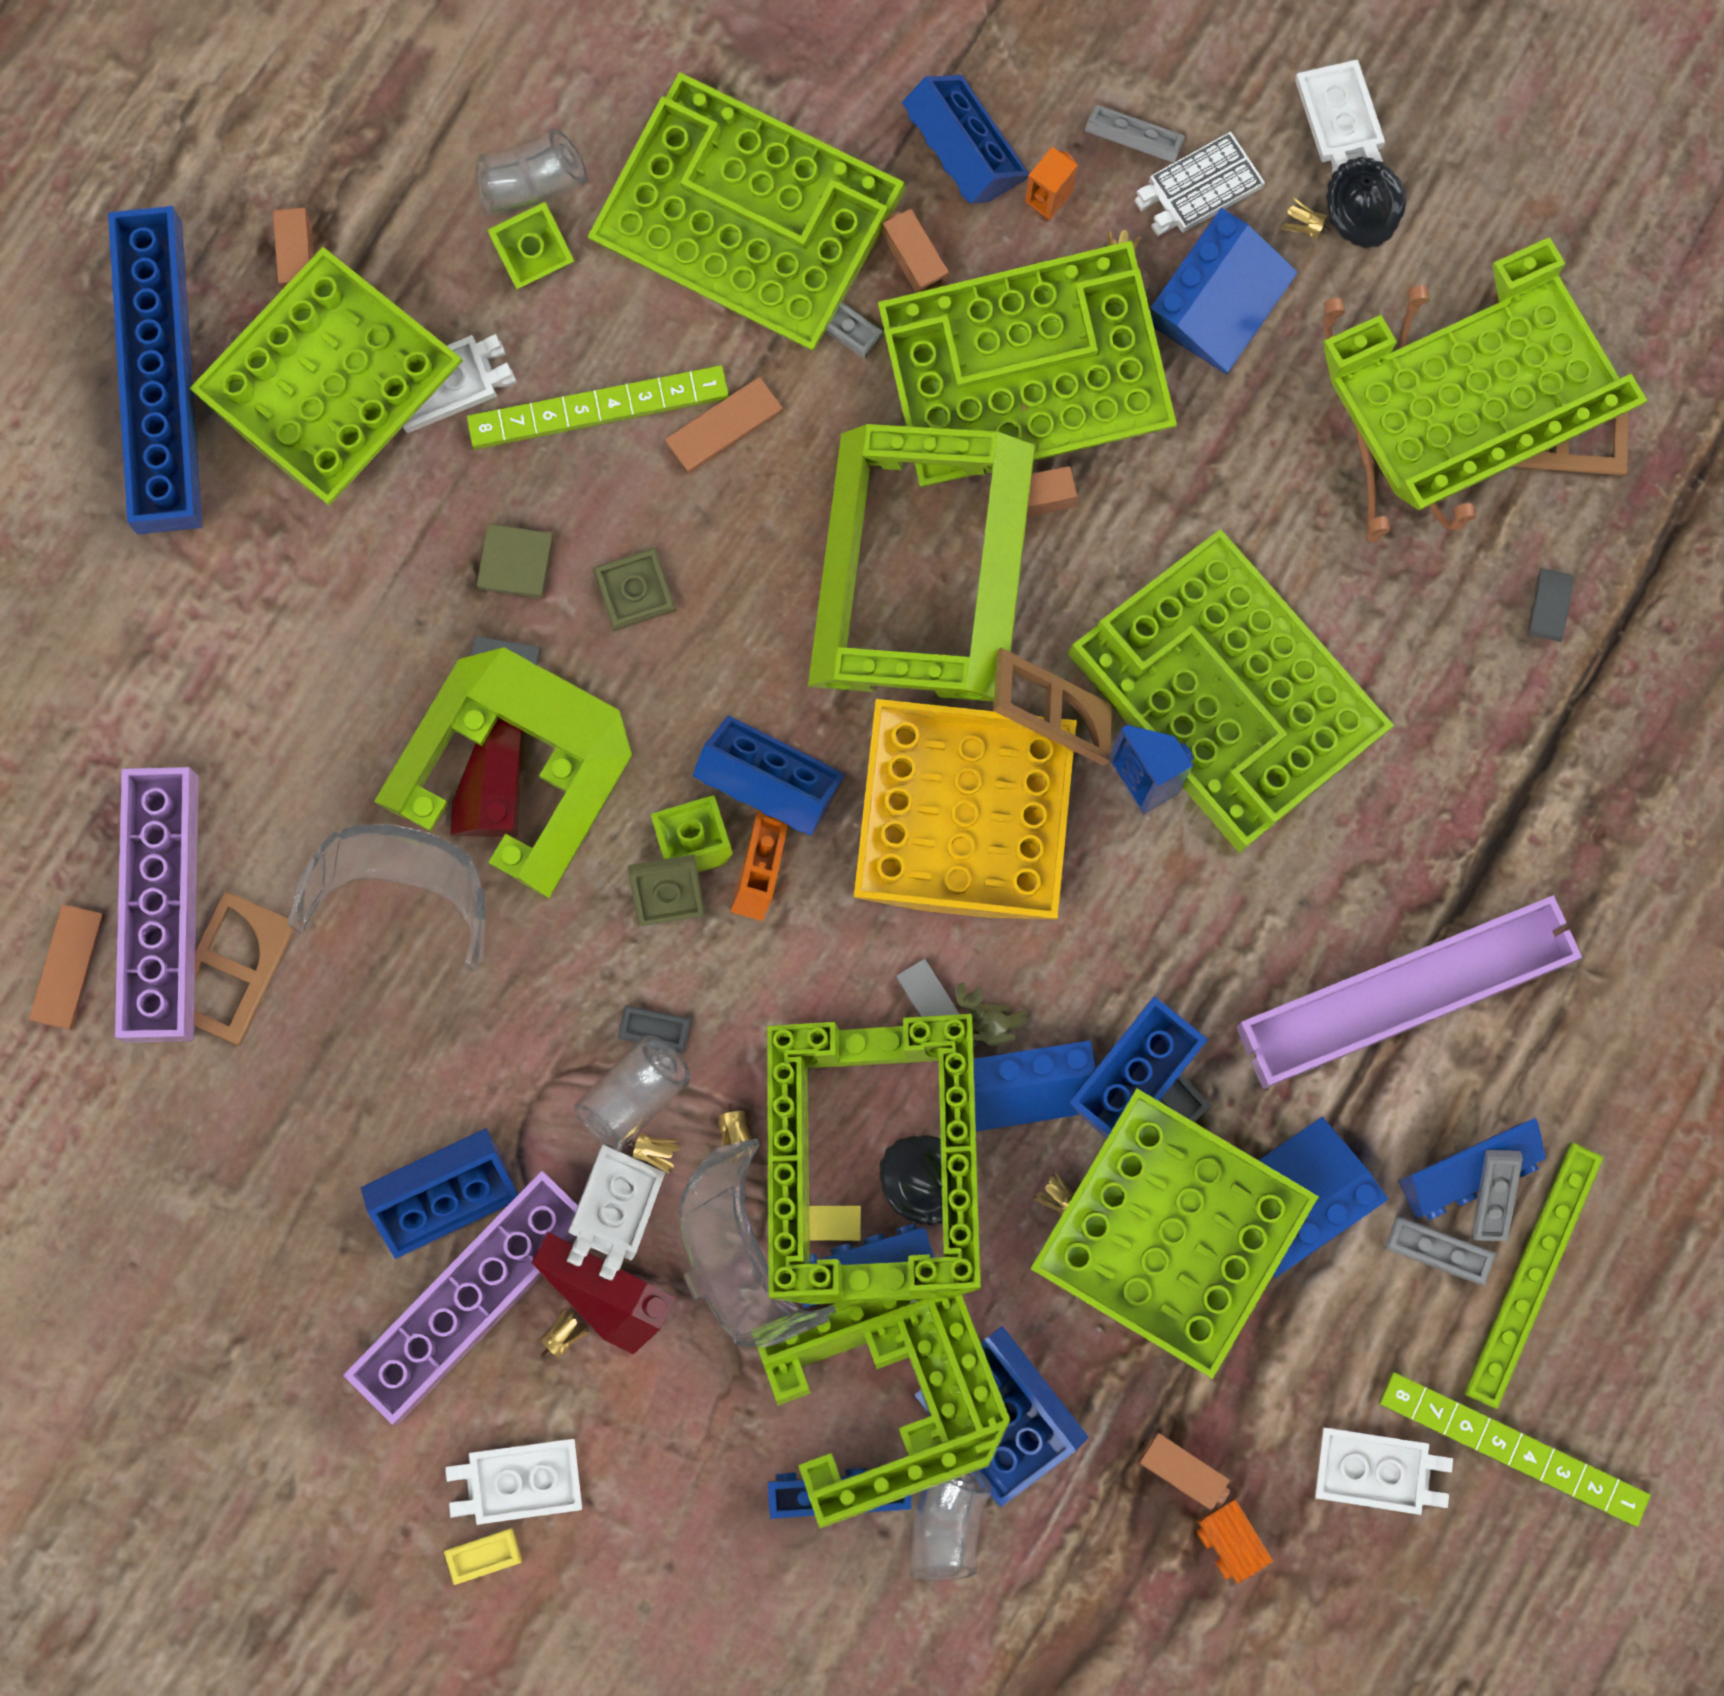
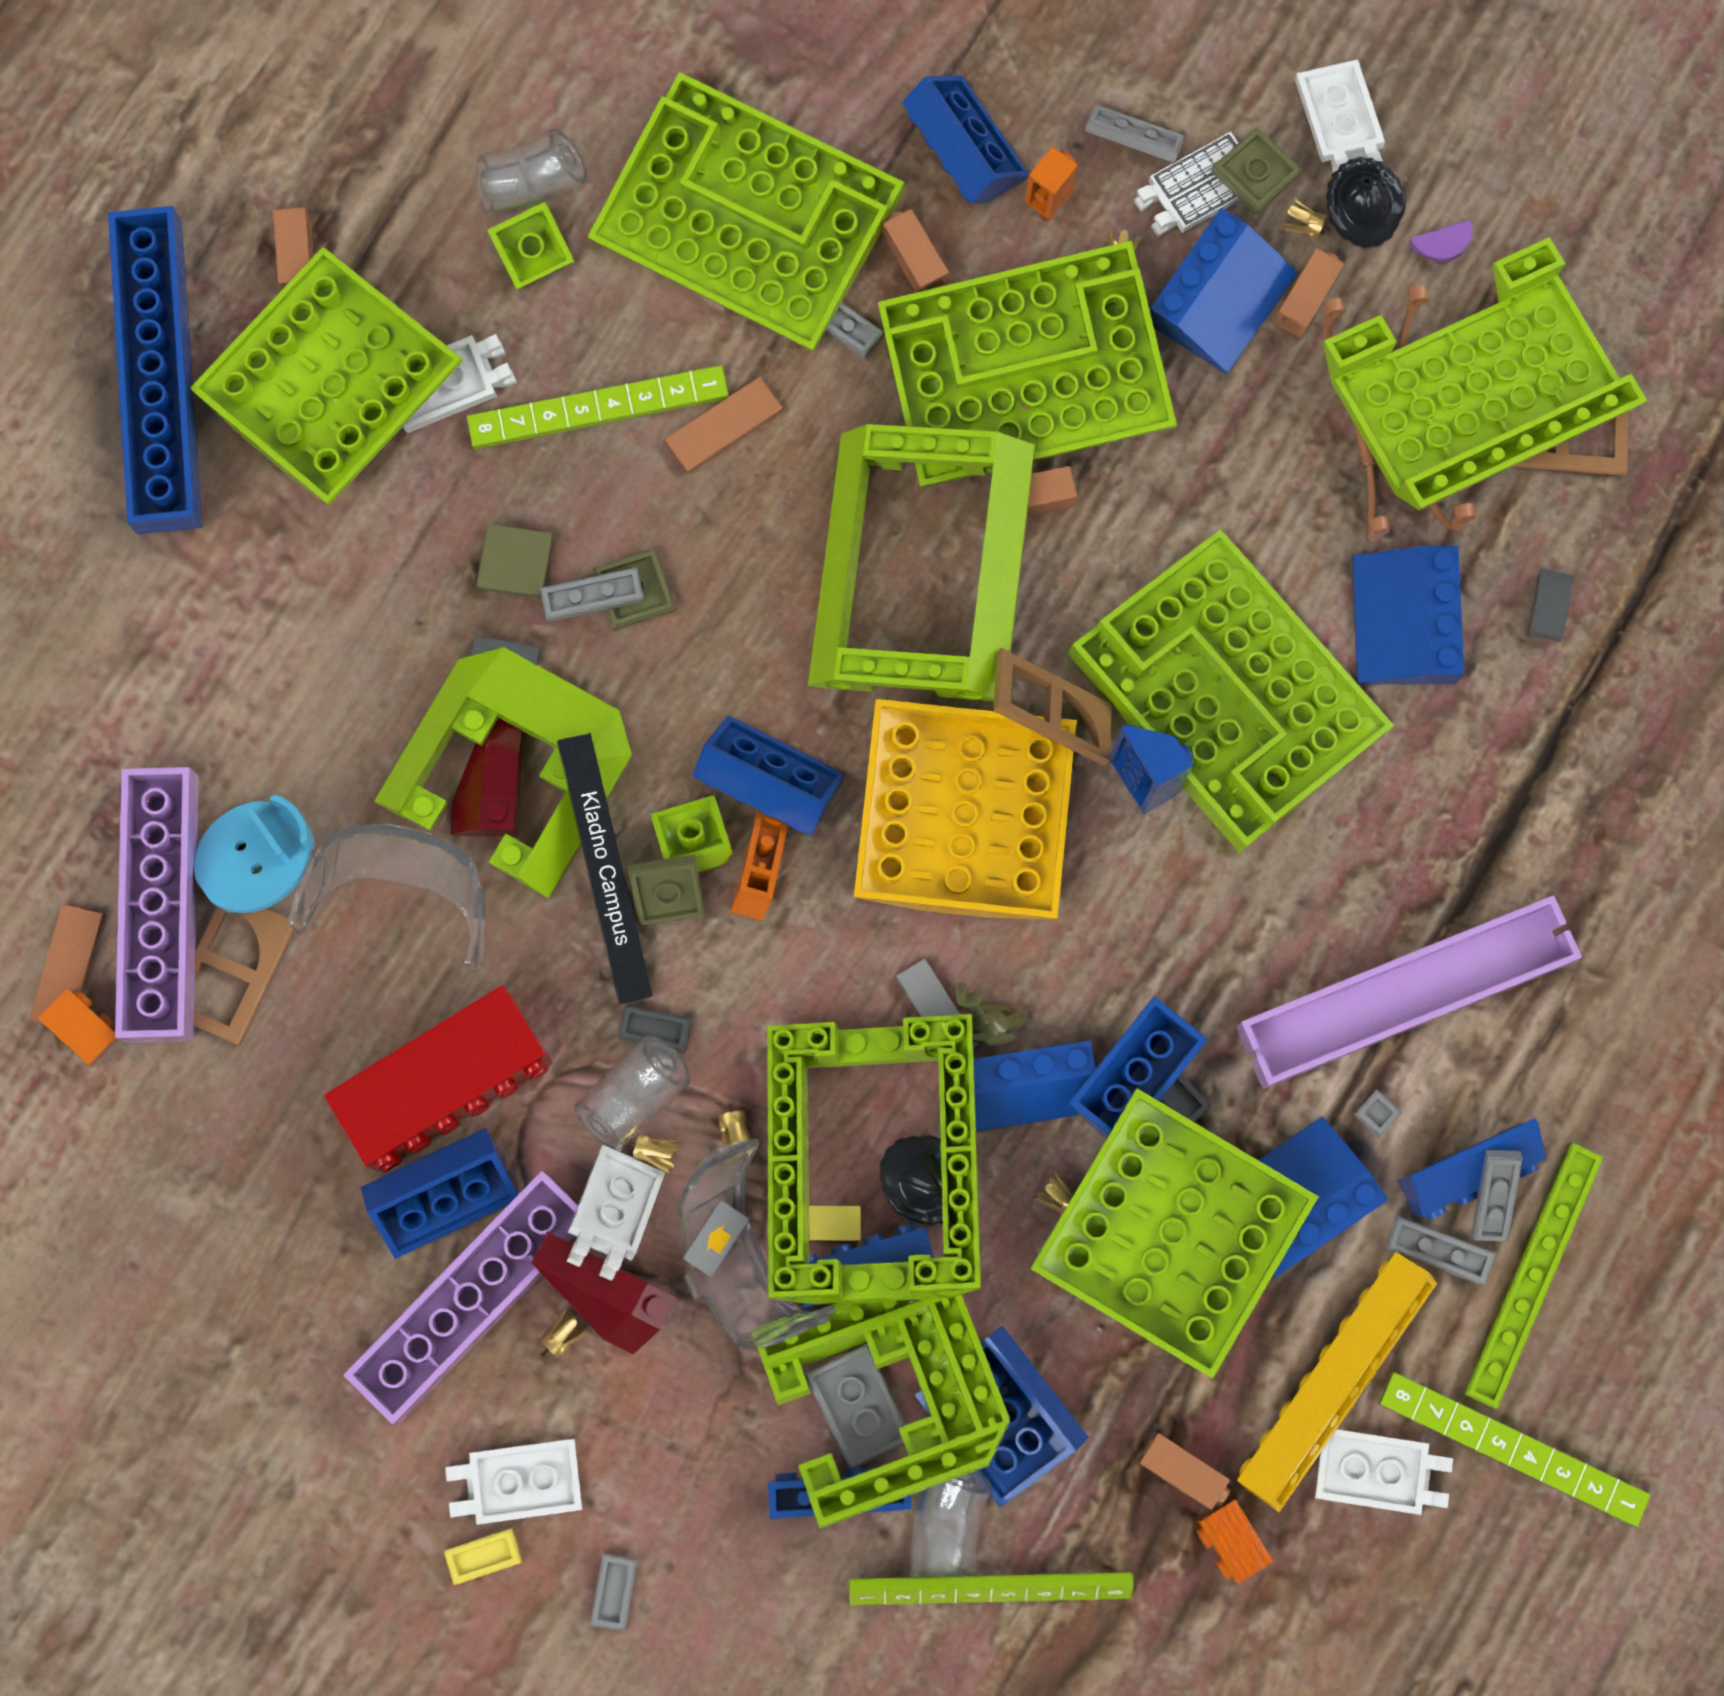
(79, 1026): none -> orange brick
(274, 838): none -> medium azure piece
(438, 1080): none -> red brick
(592, 594): none -> light grey tile
(604, 868): none -> black tile
(614, 1592): none -> light grey tile
(715, 1238): none -> light grey tile
(857, 1406): none -> light grey tile
(991, 1588): none -> lime tile
(1256, 170): none -> olive tile
(1309, 292): none -> nougat brick
(1336, 1381): none -> yellow brick
(1377, 1113): none -> light grey tile
(1408, 616): none -> blue slope
(1443, 244): none -> medium lavender tile

